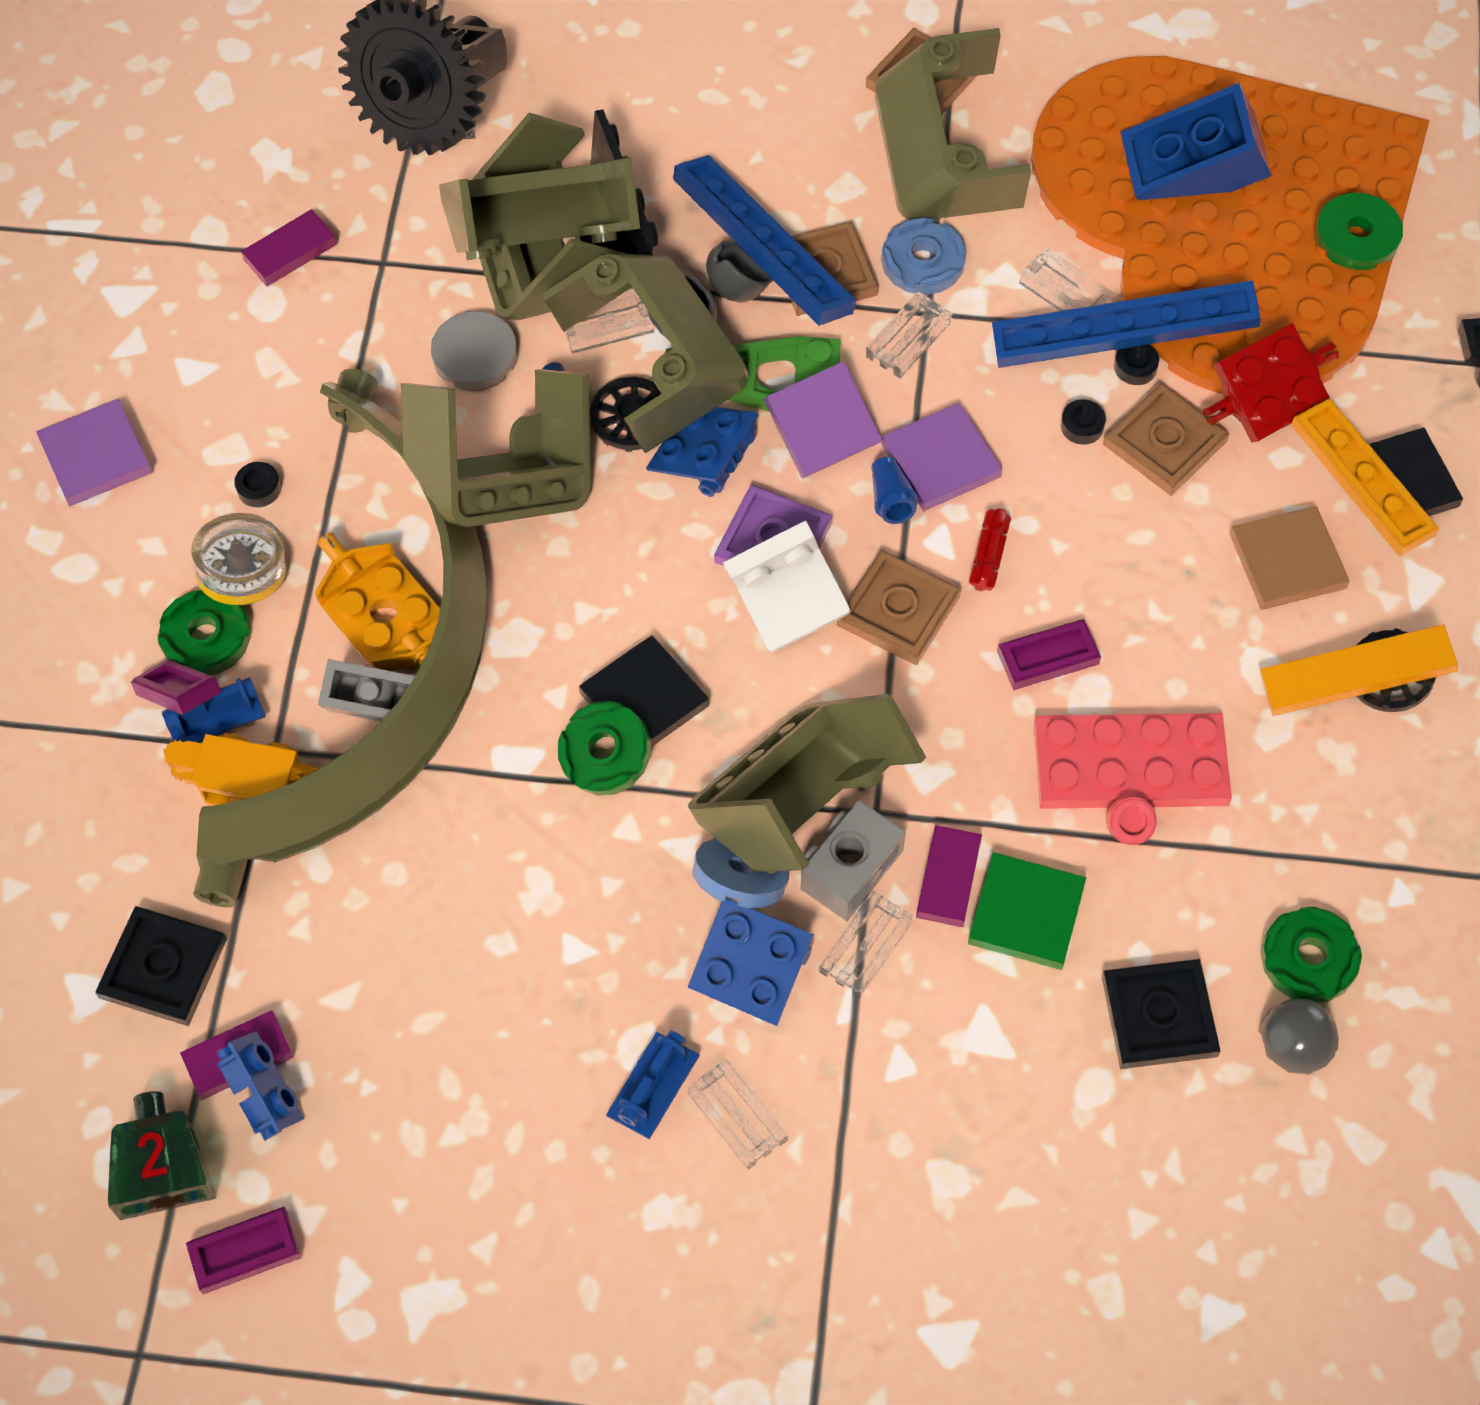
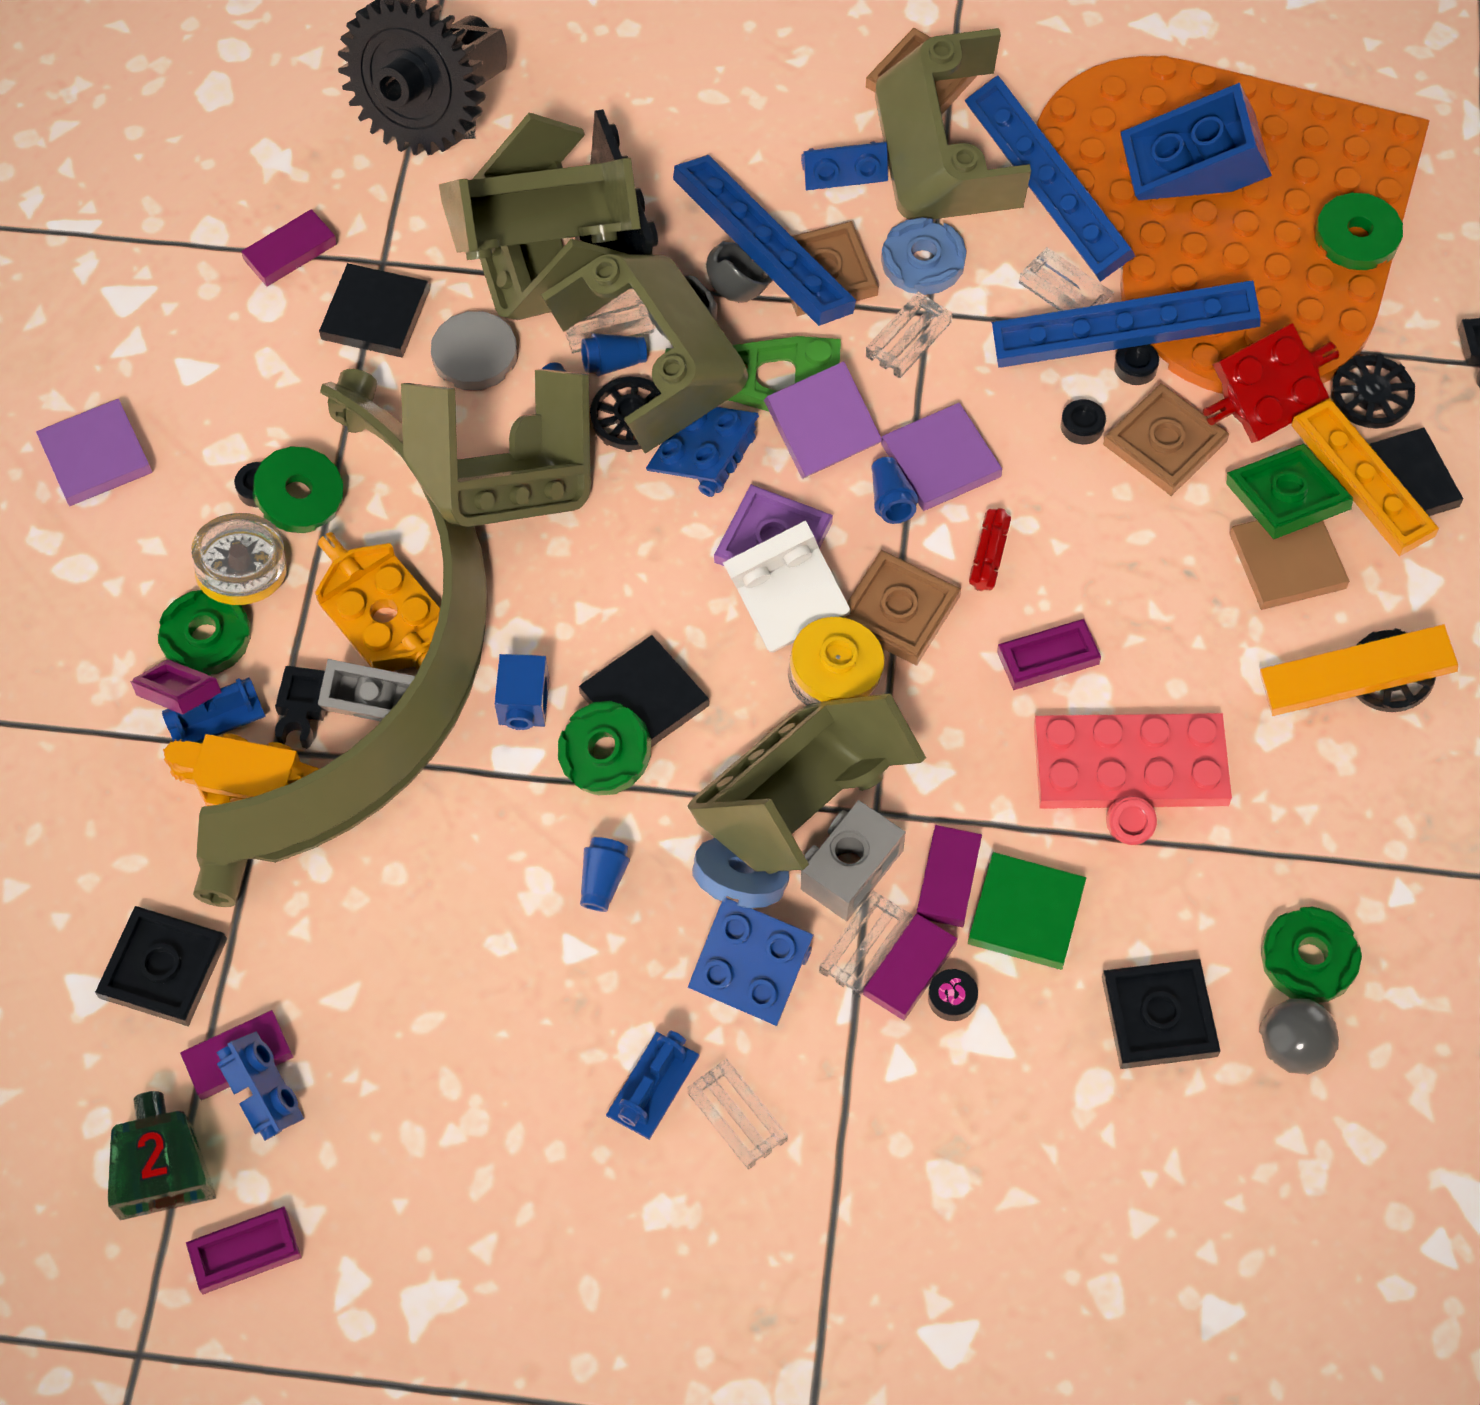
(299, 703): none -> black plate
(301, 466): none -> green tile
(374, 310): none -> black tile
(522, 691): none -> blue brick
(602, 872): none -> blue cone
(612, 353): none -> blue cone
(834, 661): none -> yellow piece
(845, 165): none -> blue hinge
(910, 967): none -> magenta tile
(953, 995): none -> black tile
(1050, 179): none -> blue plate
(1289, 491): none -> green tile
(1373, 391): none -> black wheel

